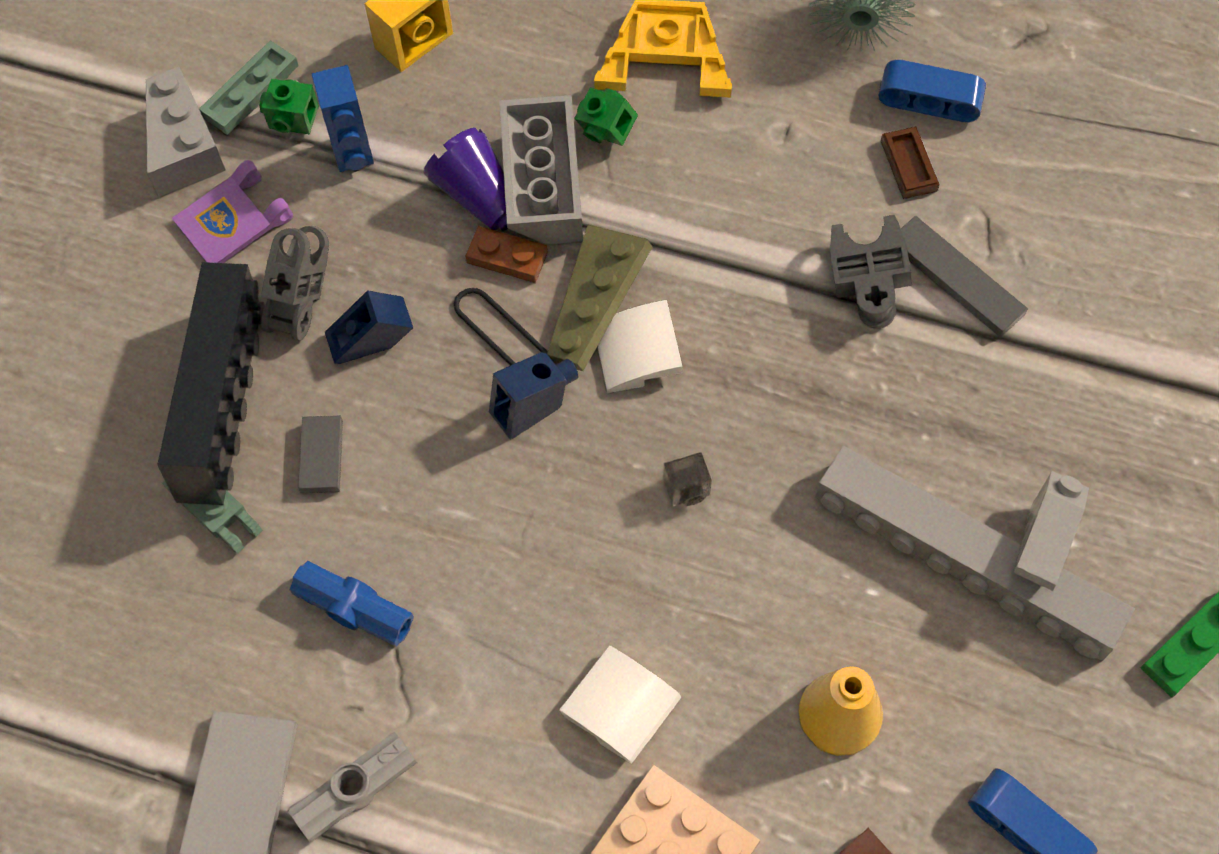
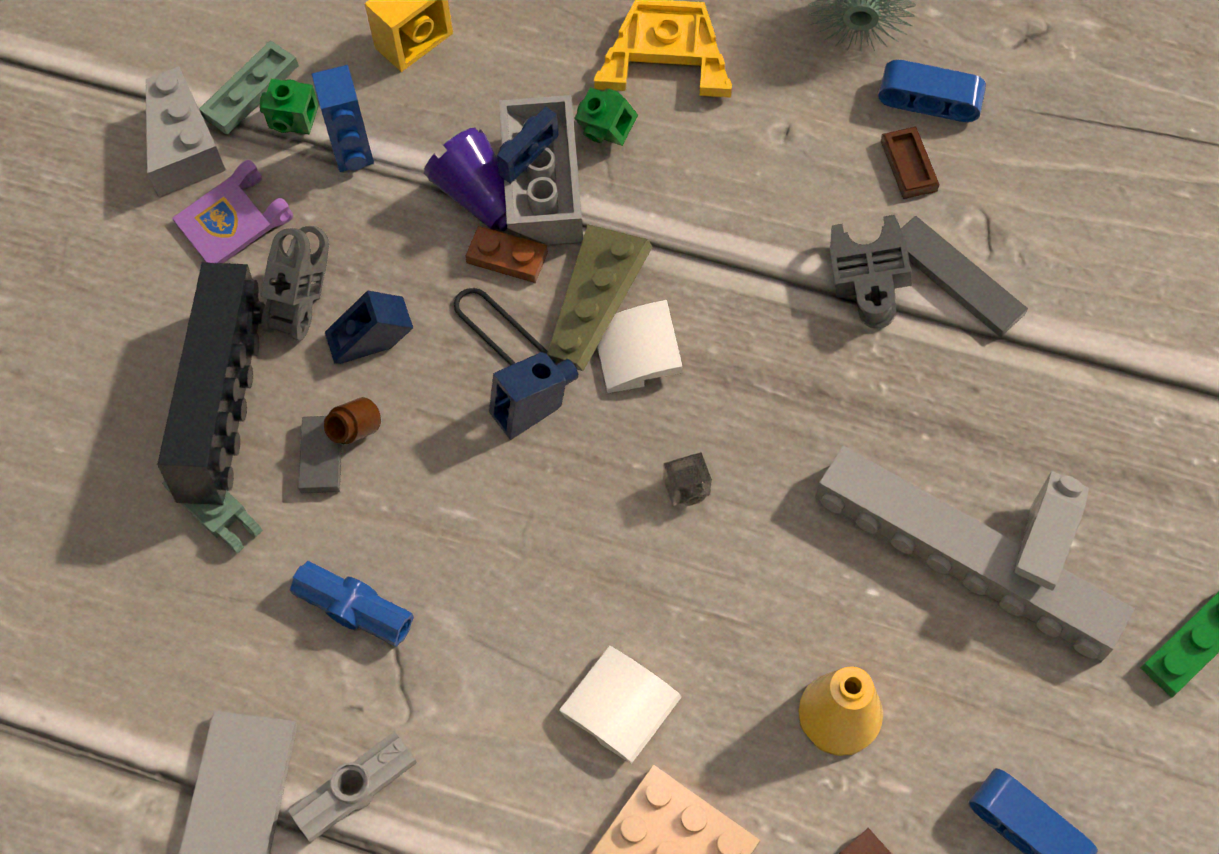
(352, 421): none -> reddish brown brick
(527, 145): none -> dark blue plate

